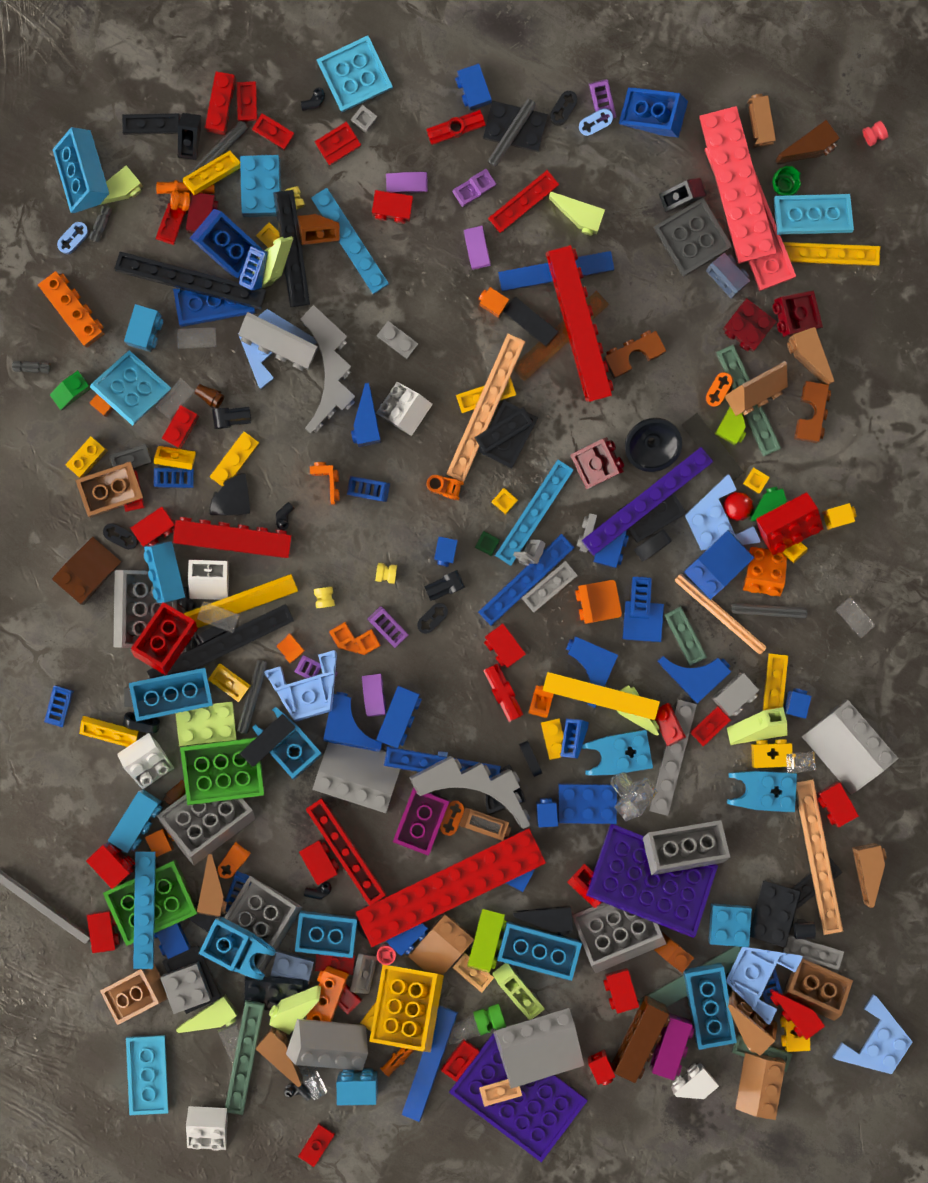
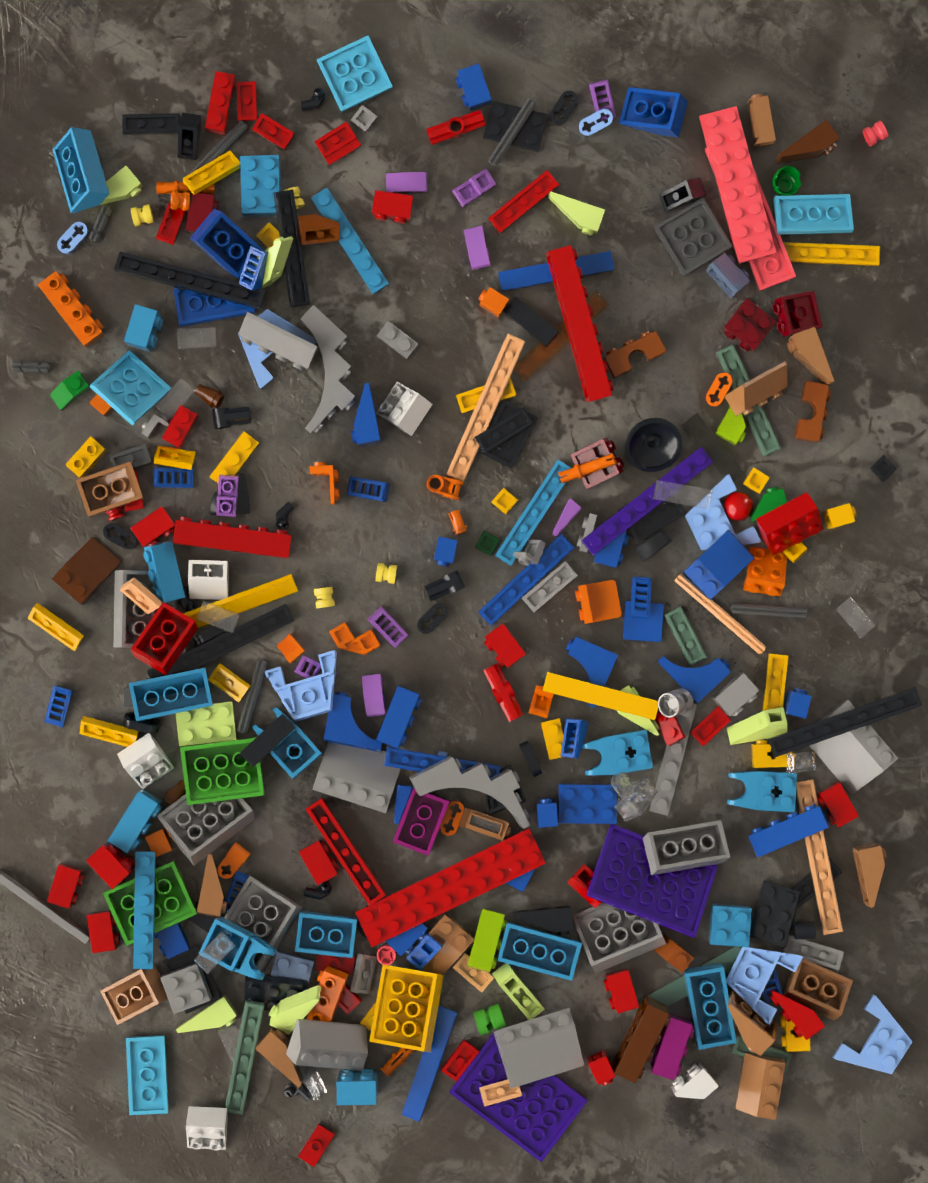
(55, 626): none -> yellow plate
(65, 886): none -> red brick
(115, 514): none -> red bush
(140, 595): none -> light nougat plate
(142, 215): none -> light yellow wheel
(151, 425): none -> light grey bracket
(214, 953): none -> clear plate
(227, 495): none -> medium lavender slope
(402, 798): none -> blue slope
(424, 952): none -> blue slope
(457, 522): none -> orange pin
(569, 512): none -> medium lavender slope
(579, 471): none -> orange pin
(675, 702): none -> light grey wheel
(682, 494): none -> clear tile
(789, 831): none -> blue brick
(845, 722): none -> black plate
(883, 468): none -> black tile

